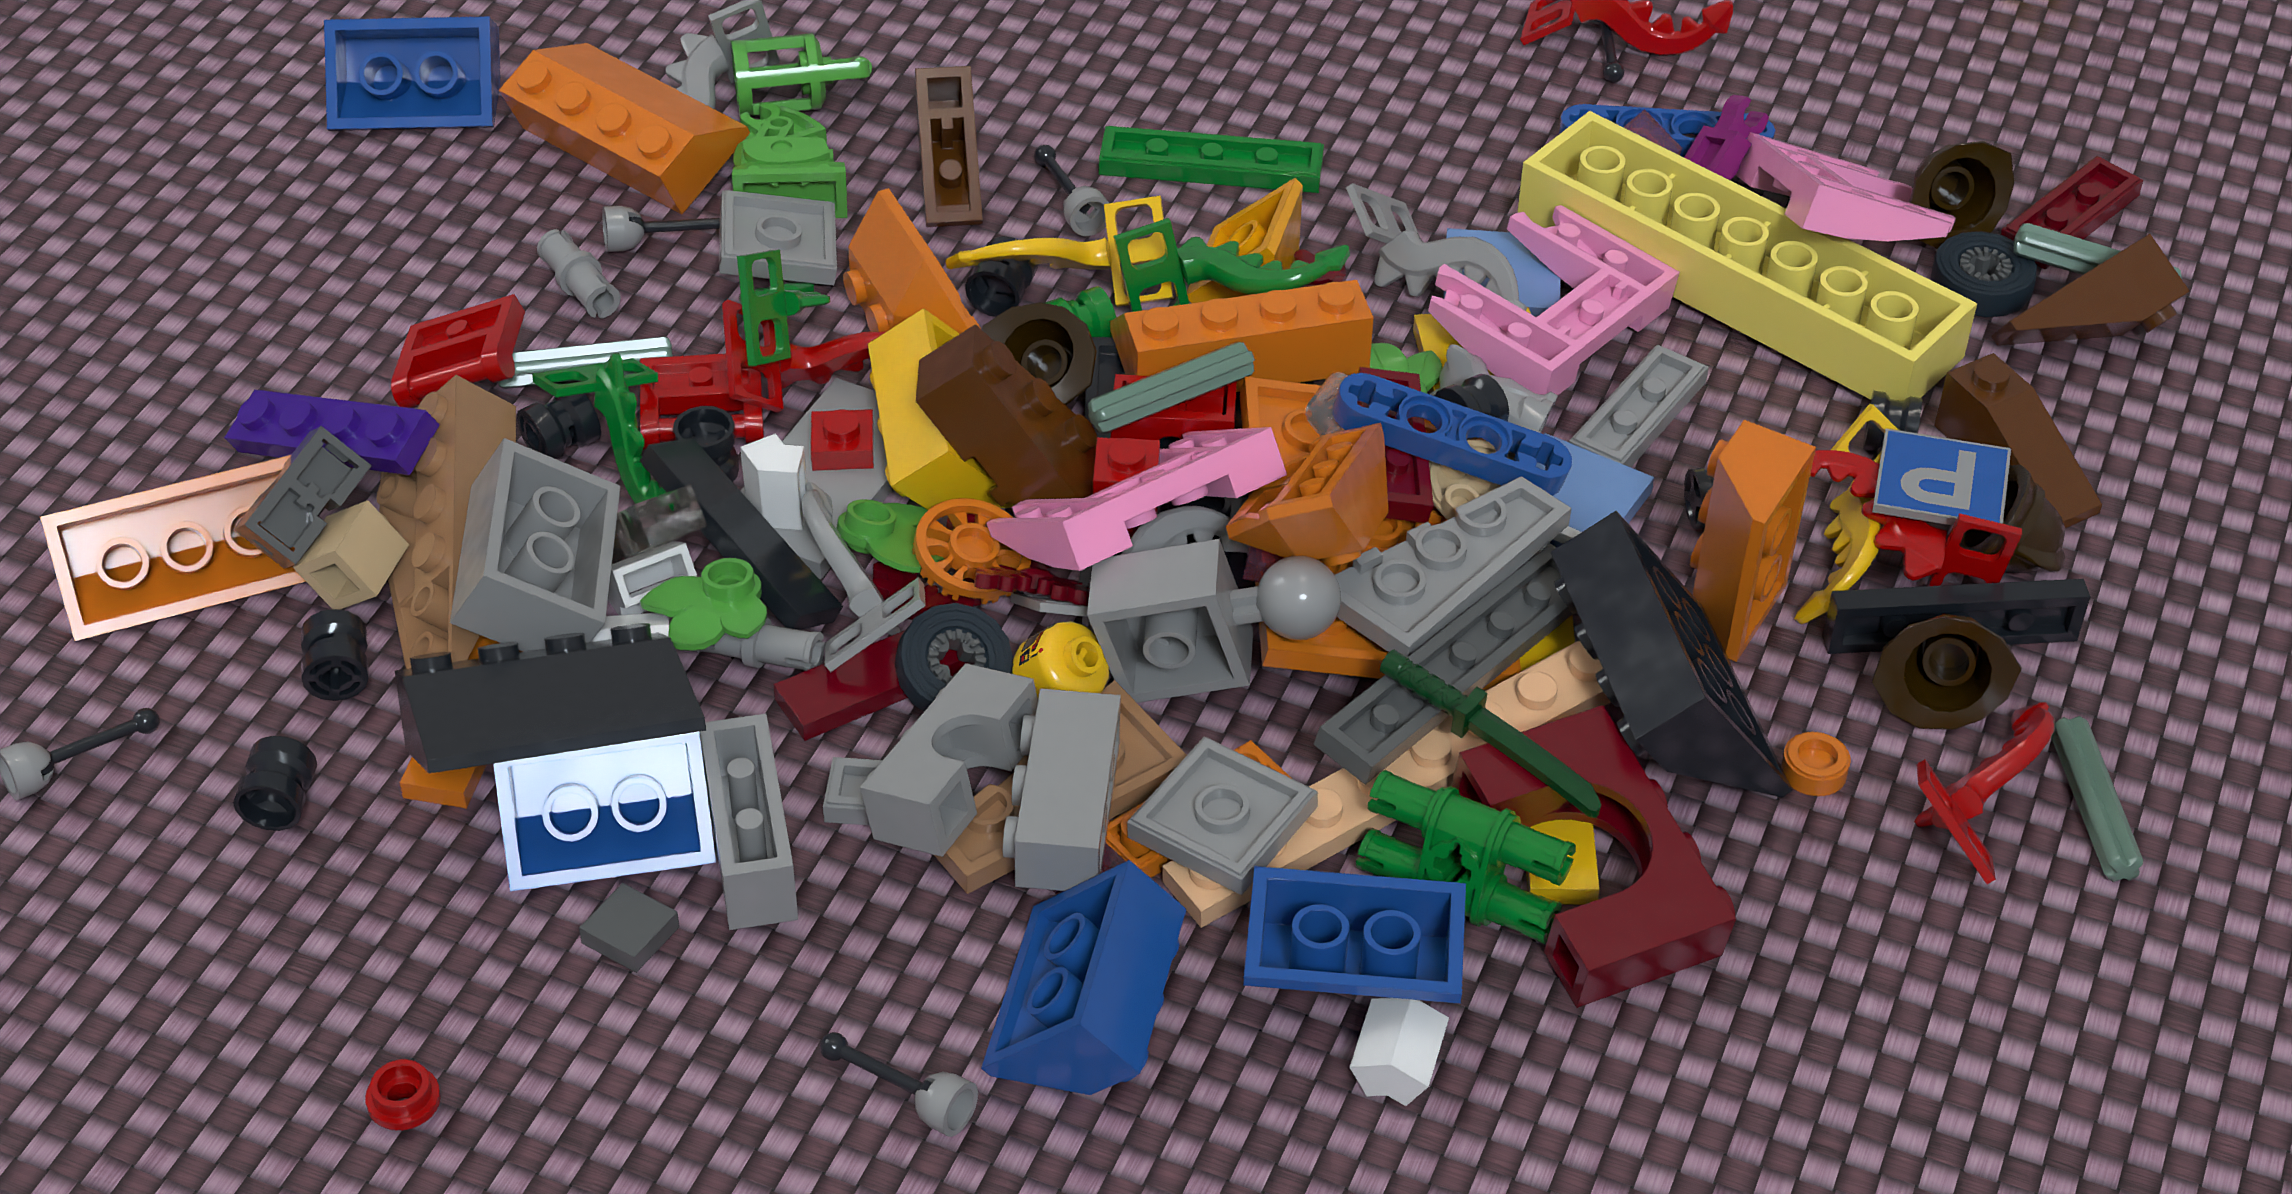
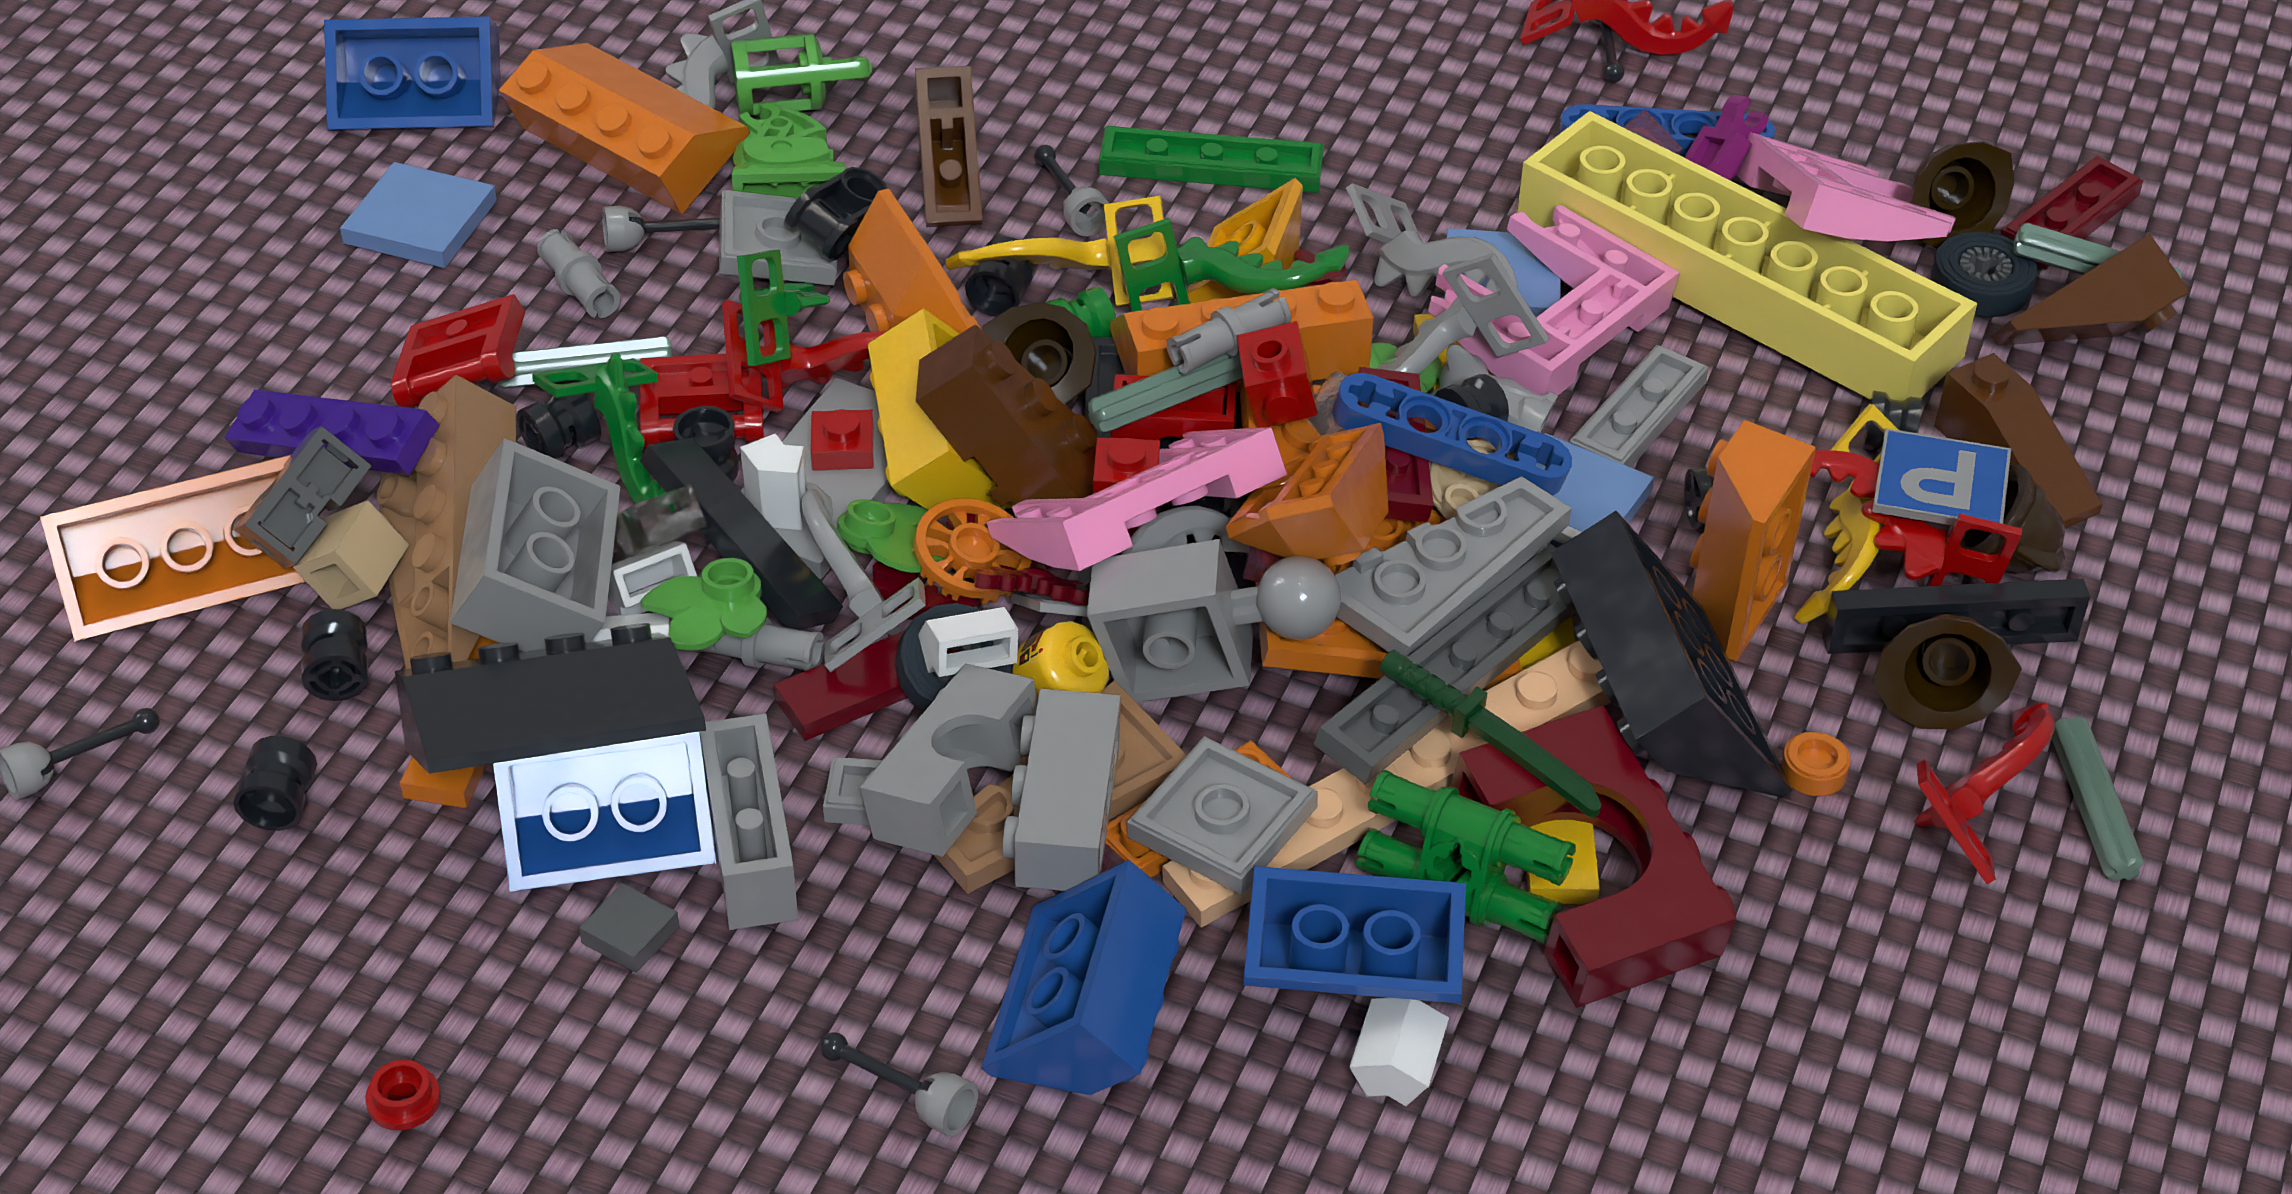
(418, 214): none -> medium blue tile
(834, 210): none -> black piece
(969, 629): none -> white piece
(1221, 332): none -> light grey pin
(1277, 375): none -> red brick
(1465, 315): none -> light grey piece

